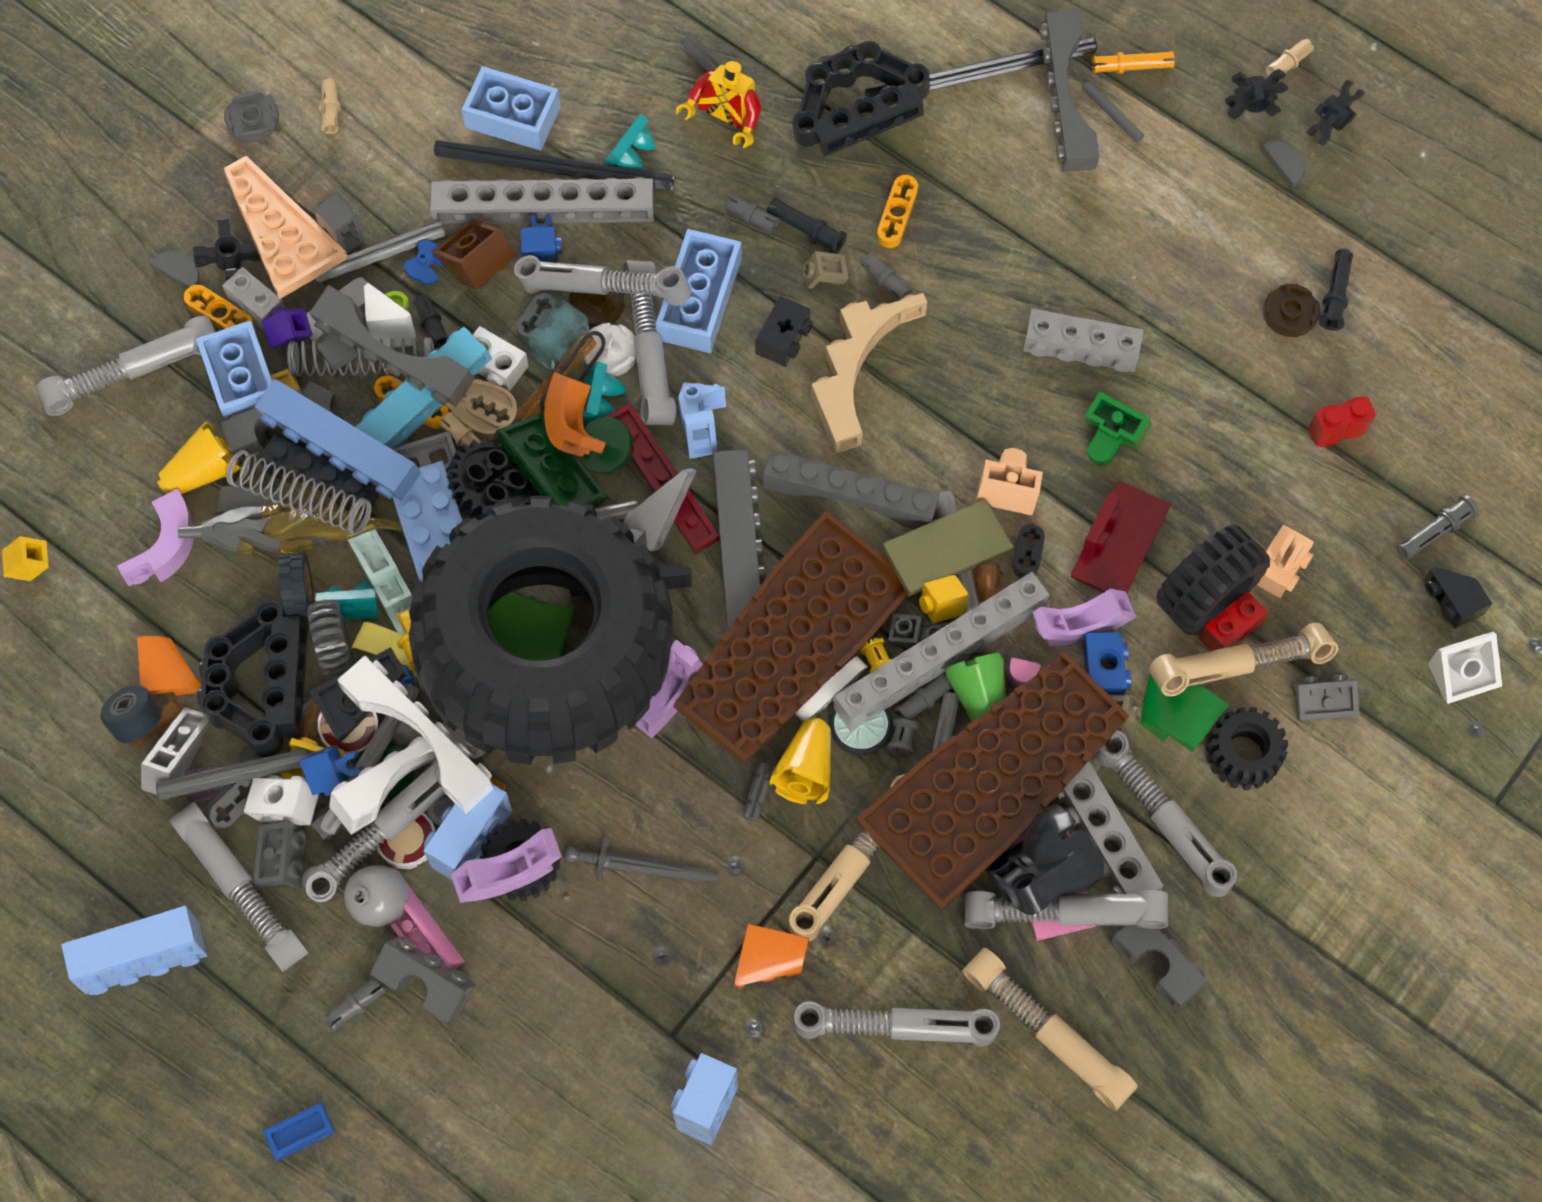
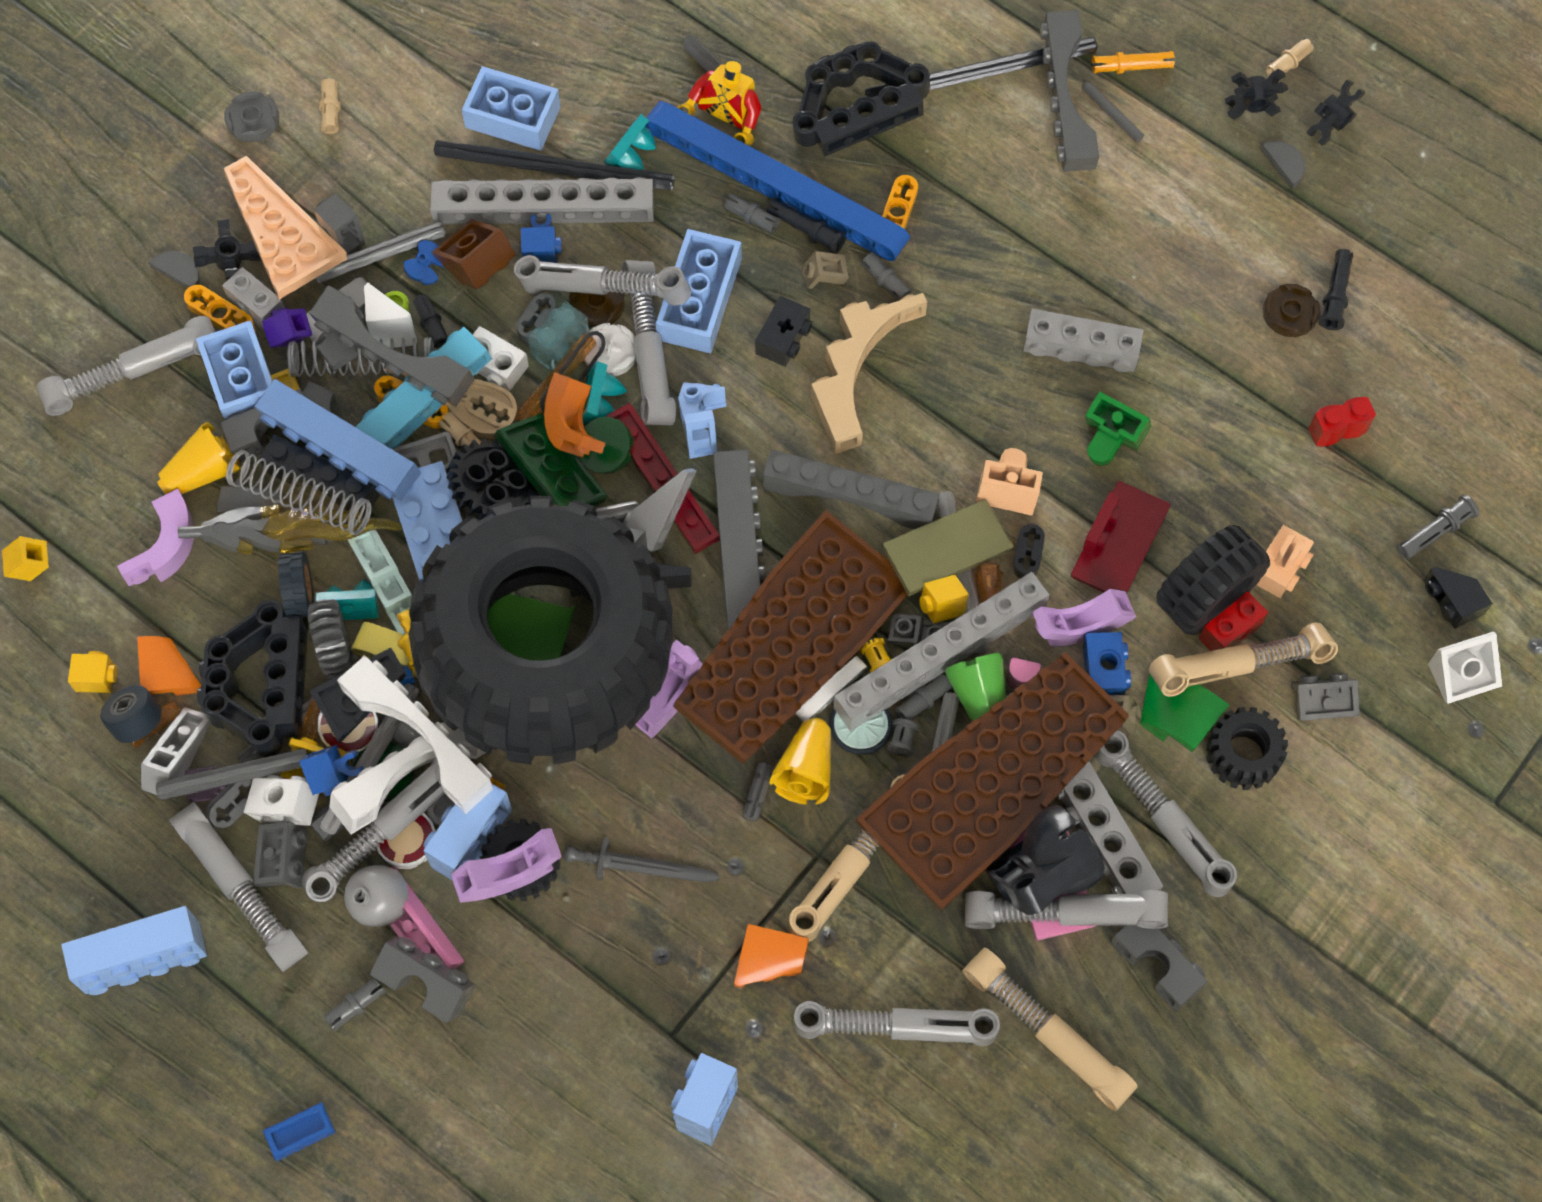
(92, 672): none -> yellow brick
(776, 180): none -> blue beam

